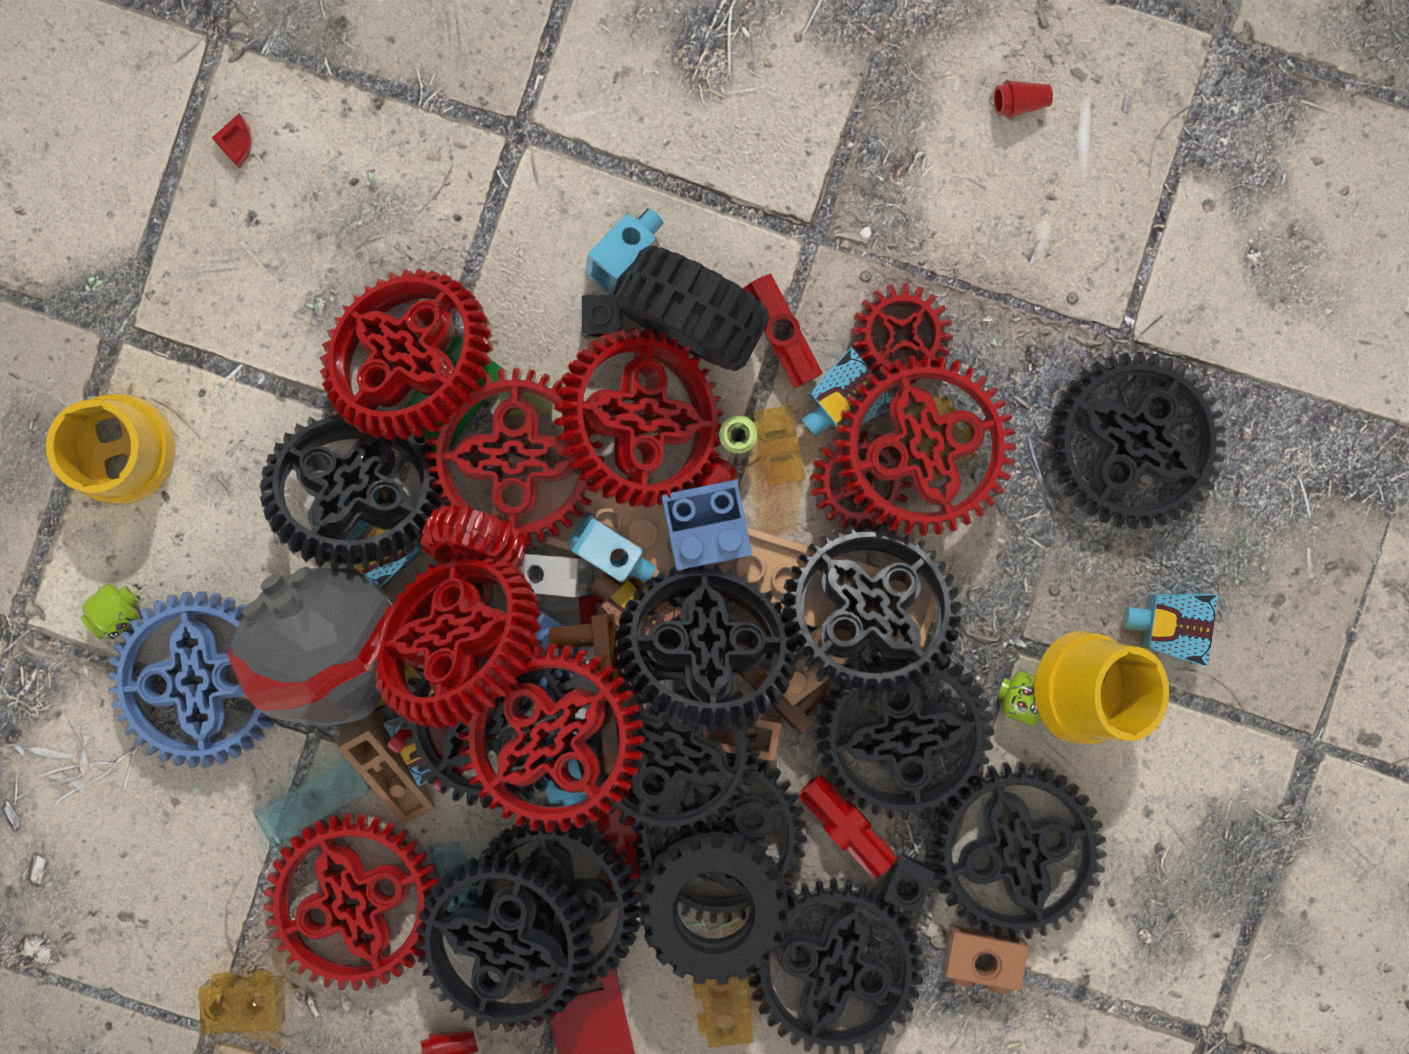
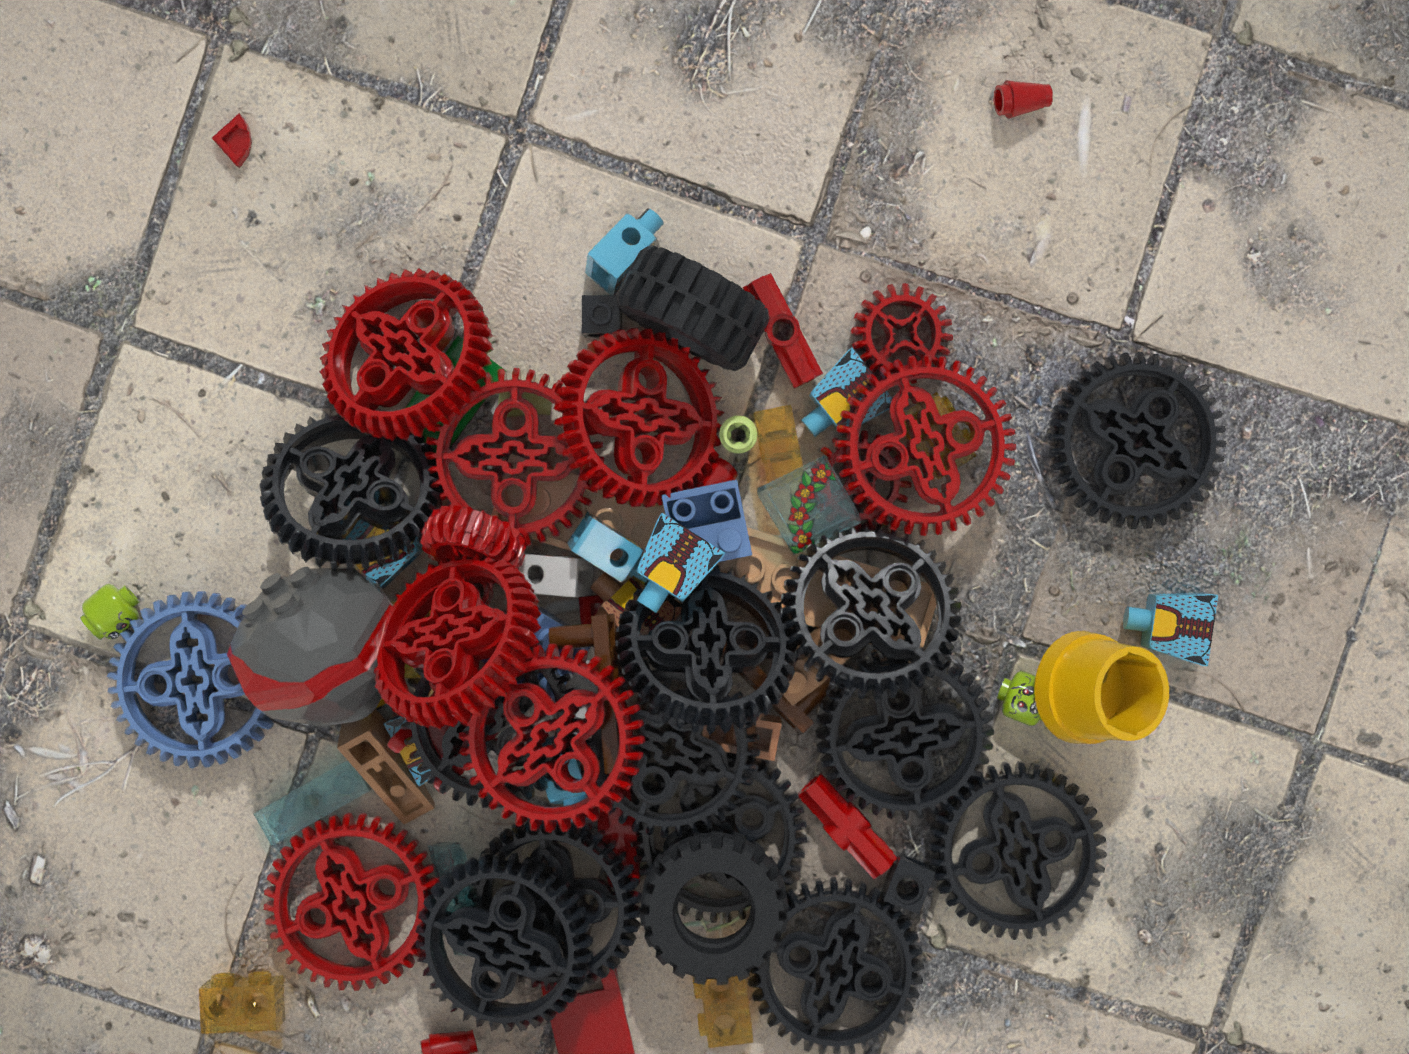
(81, 457): yellow piece -> none
(674, 562): none -> torso
(809, 505): none -> clear light blue tile
(967, 944): nougat brick -> none

